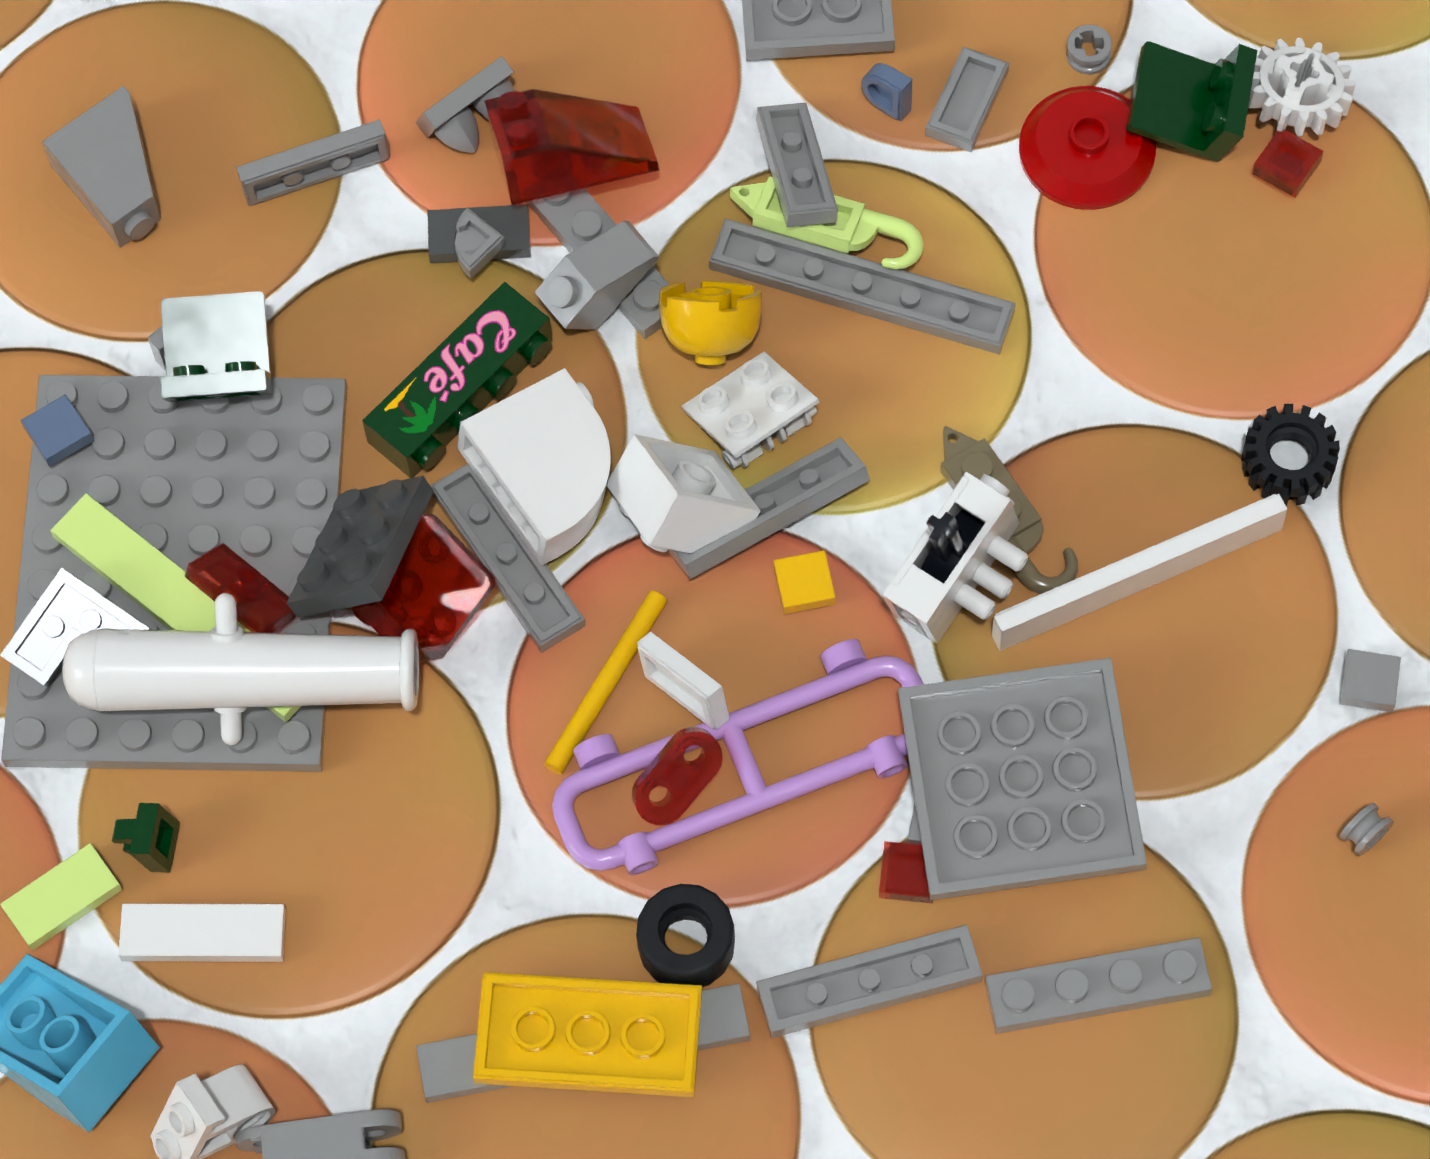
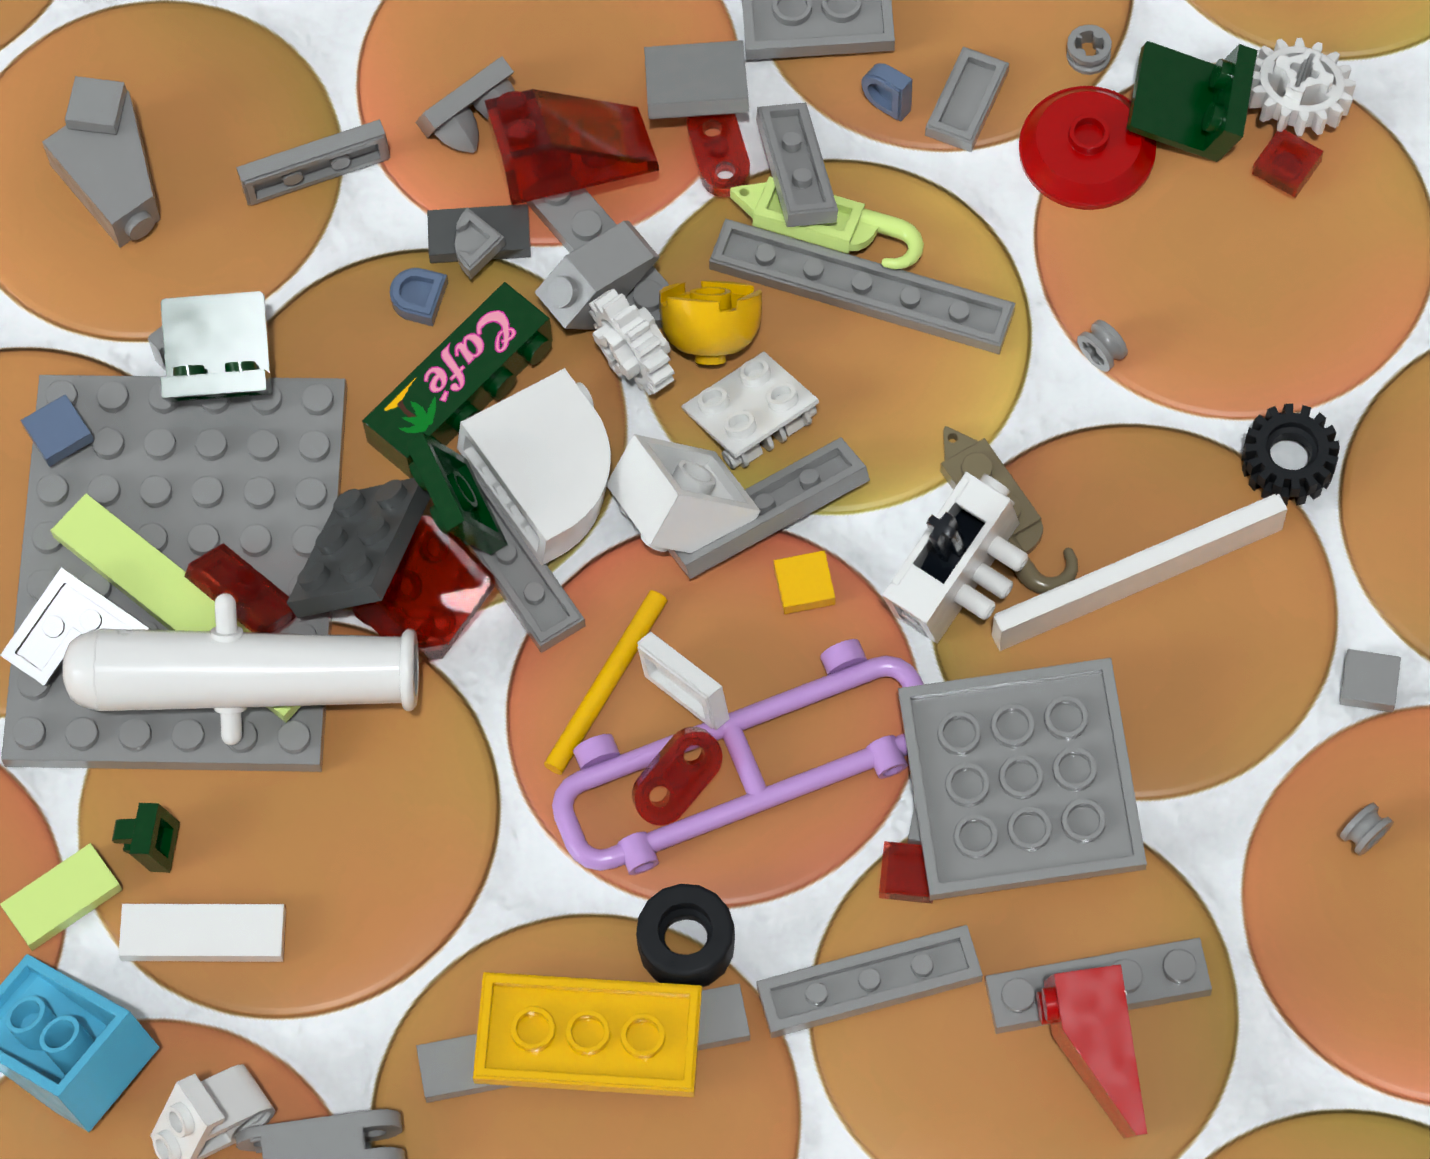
(95, 105): none -> light grey tile
(418, 294): none -> sand blue tile
(456, 494): none -> dark green plate
(631, 342): none -> white gear
(696, 79): none -> light grey tile
(719, 152): none -> clear red plate
(1095, 1034): none -> slope
(1102, 345): none -> light grey bush

